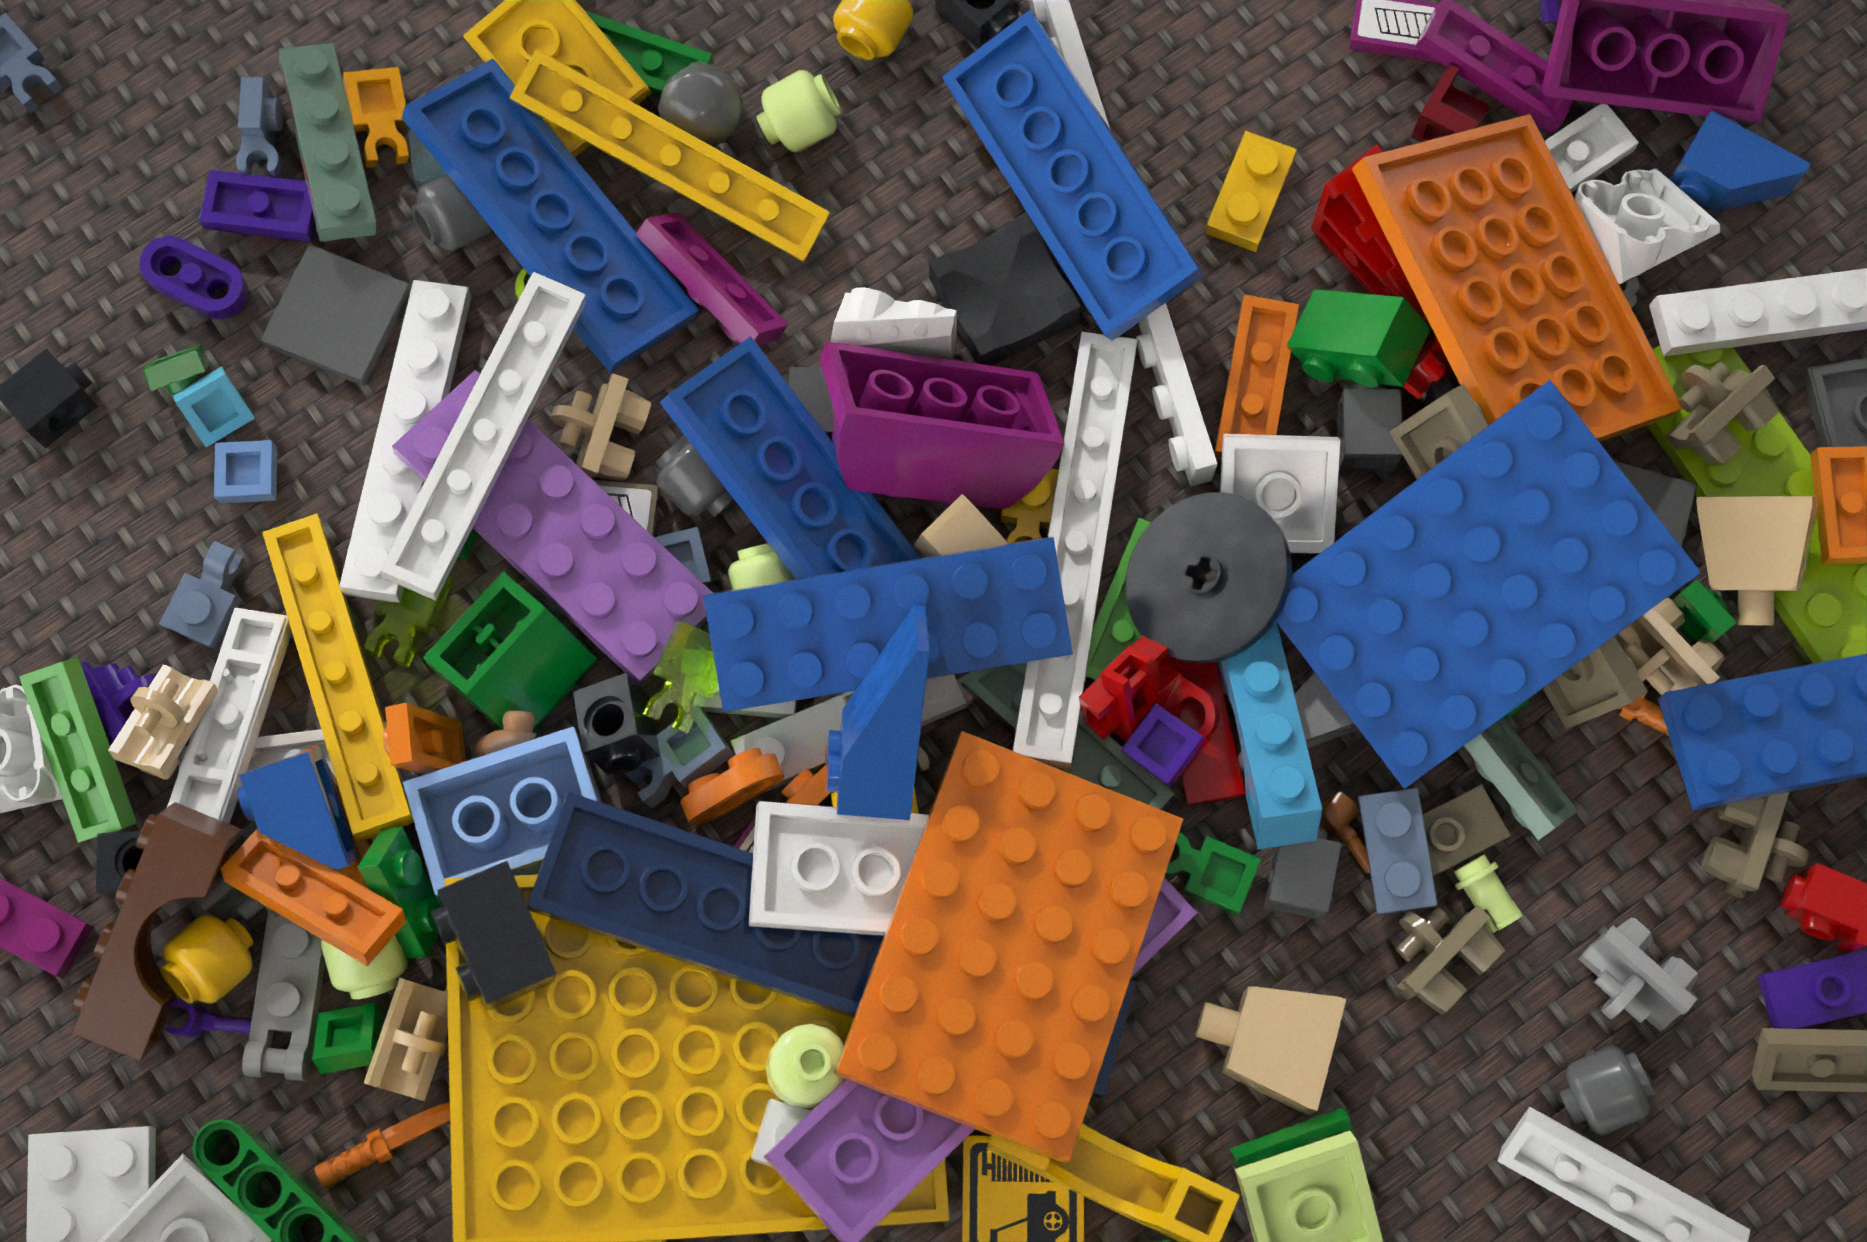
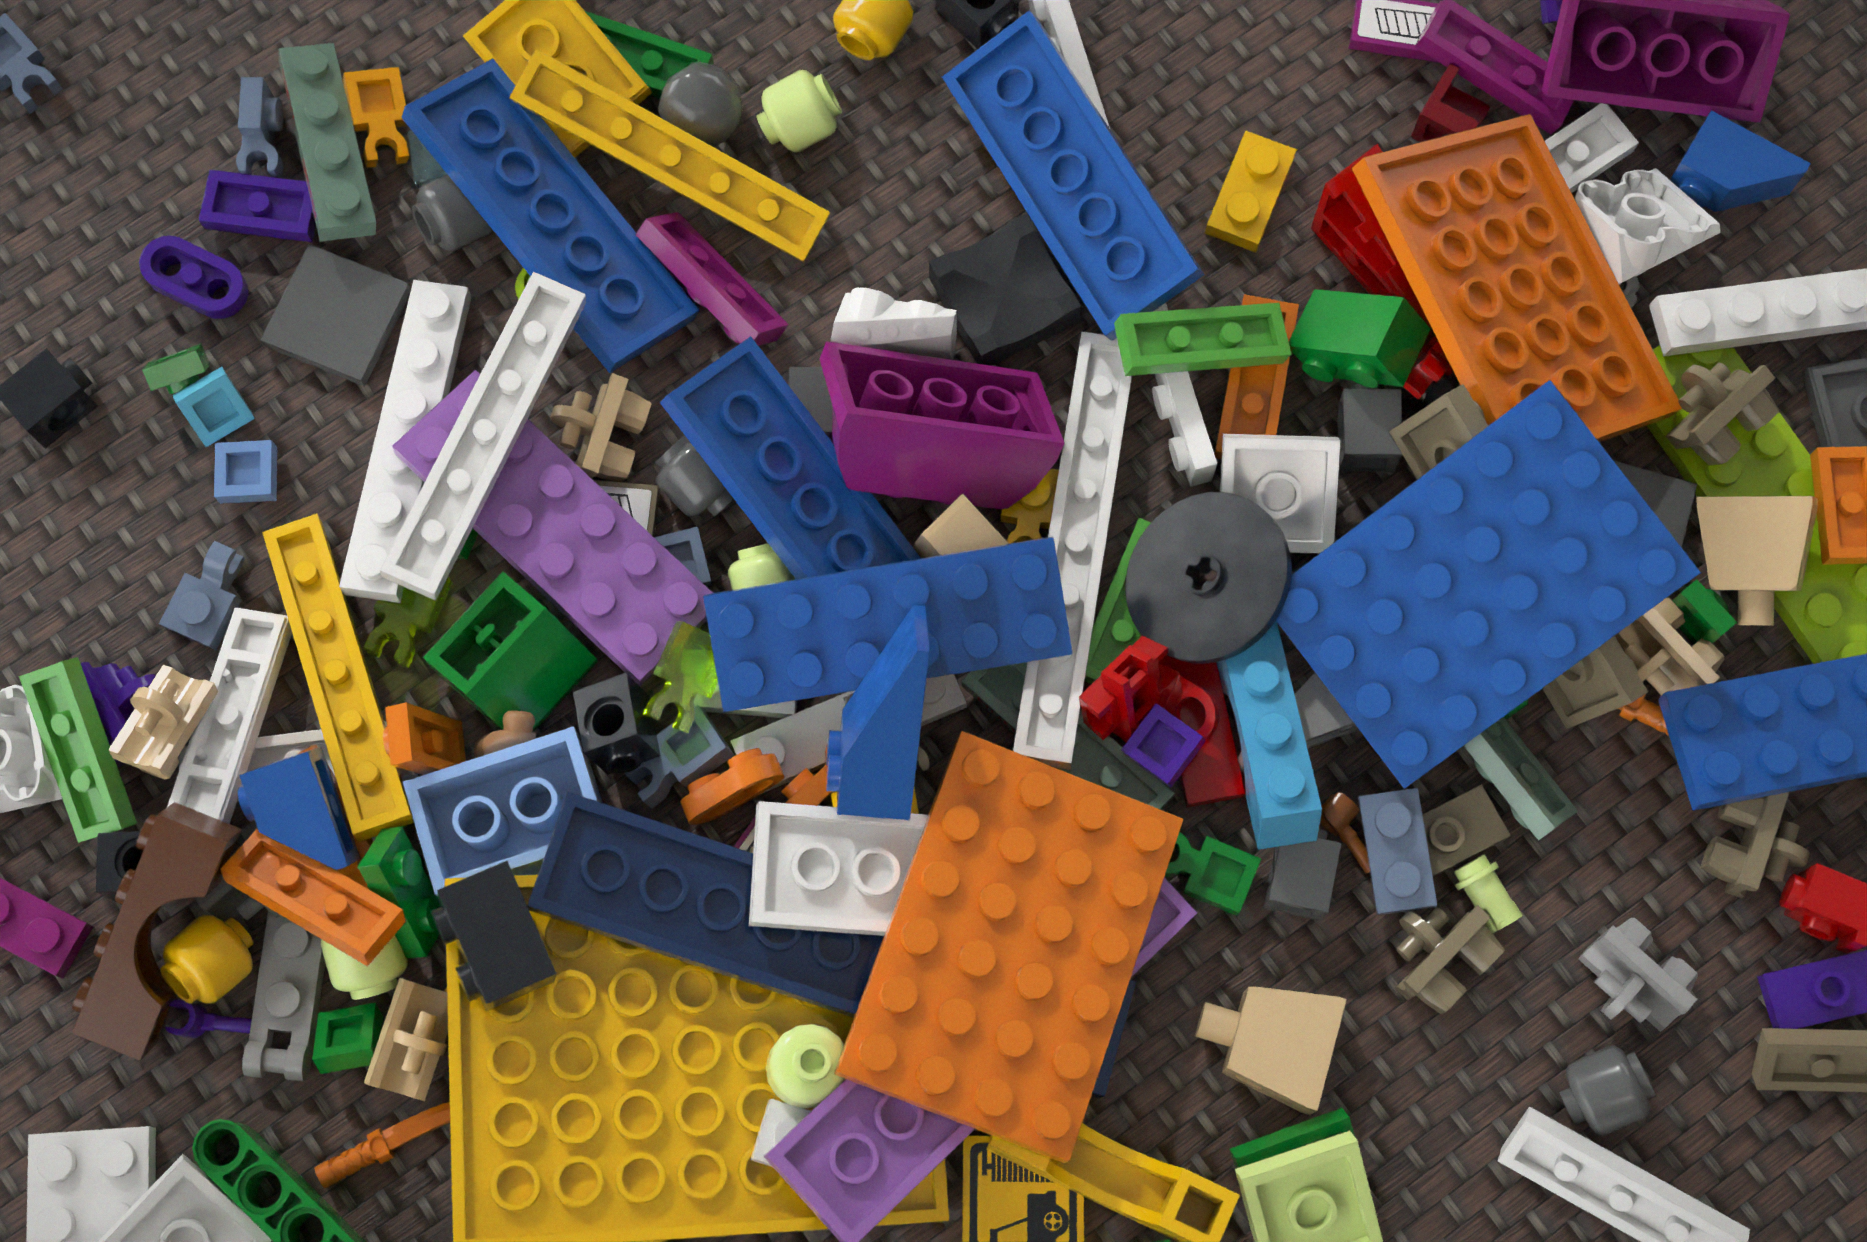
(1202, 339): none -> bright green plate

